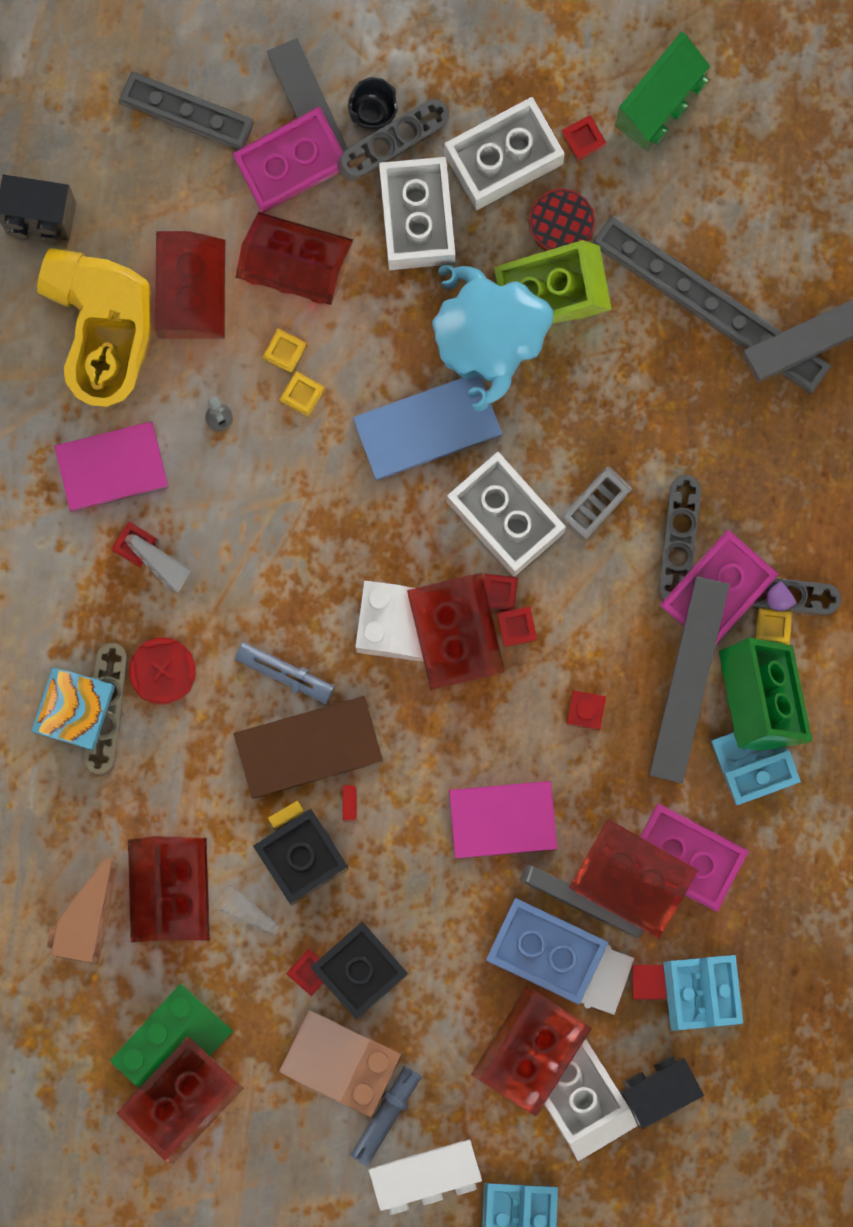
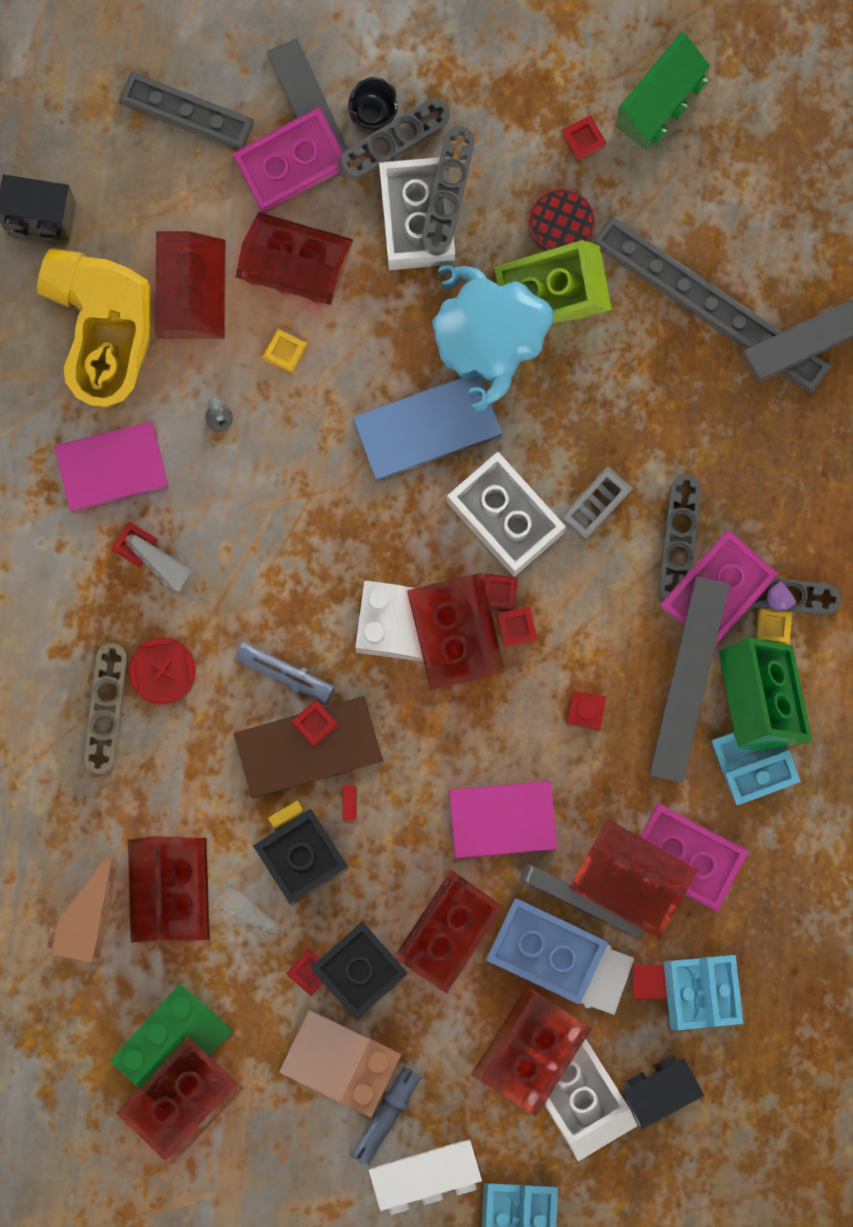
(73, 708): slope -> none
(302, 394): yellow tile -> none
(314, 723): none -> red tile
(448, 932): none -> clear red slope
(450, 191): none -> dark grey beam
(504, 153): white brick -> none

